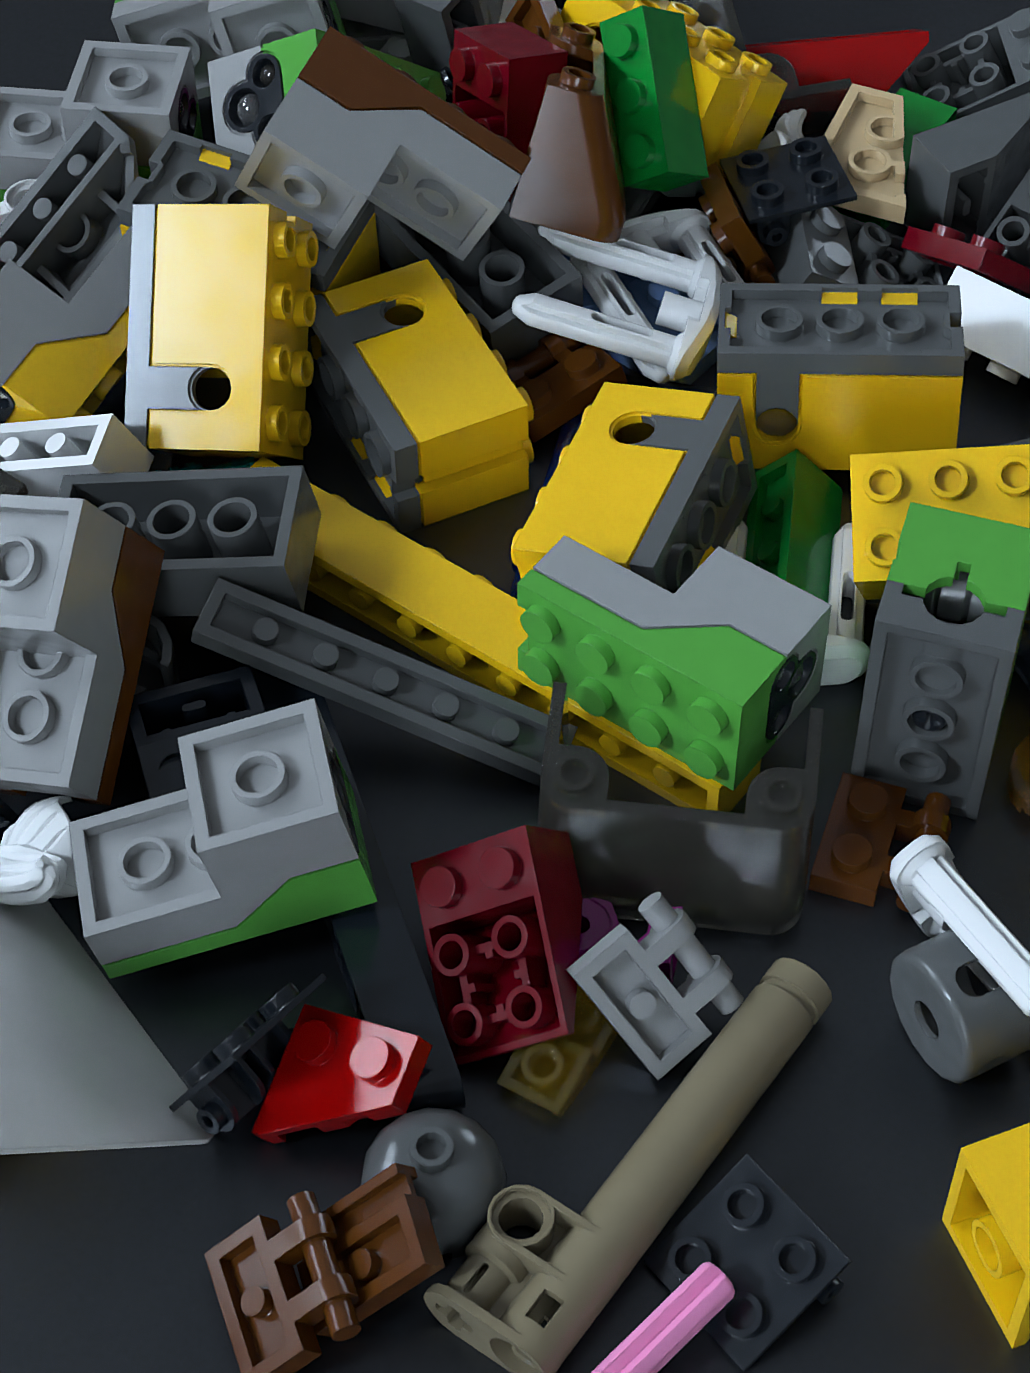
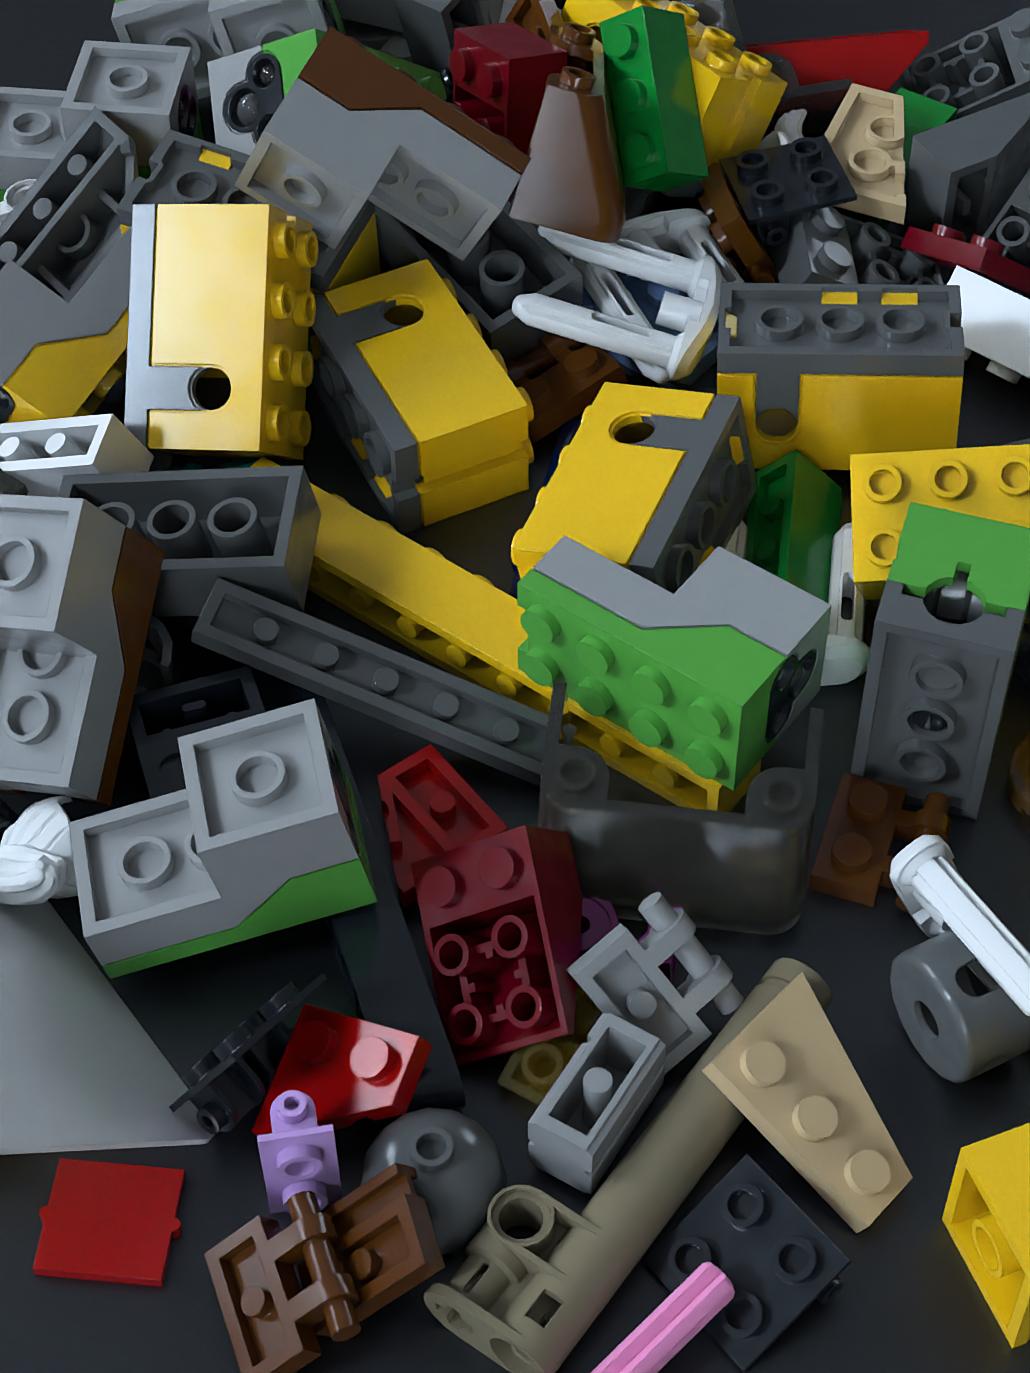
(110, 1222): none -> red piece
(298, 1153): none -> lavender hinge
(429, 813): none -> red wing
(596, 1102): none -> light grey brick
(811, 1105): none -> tan wing

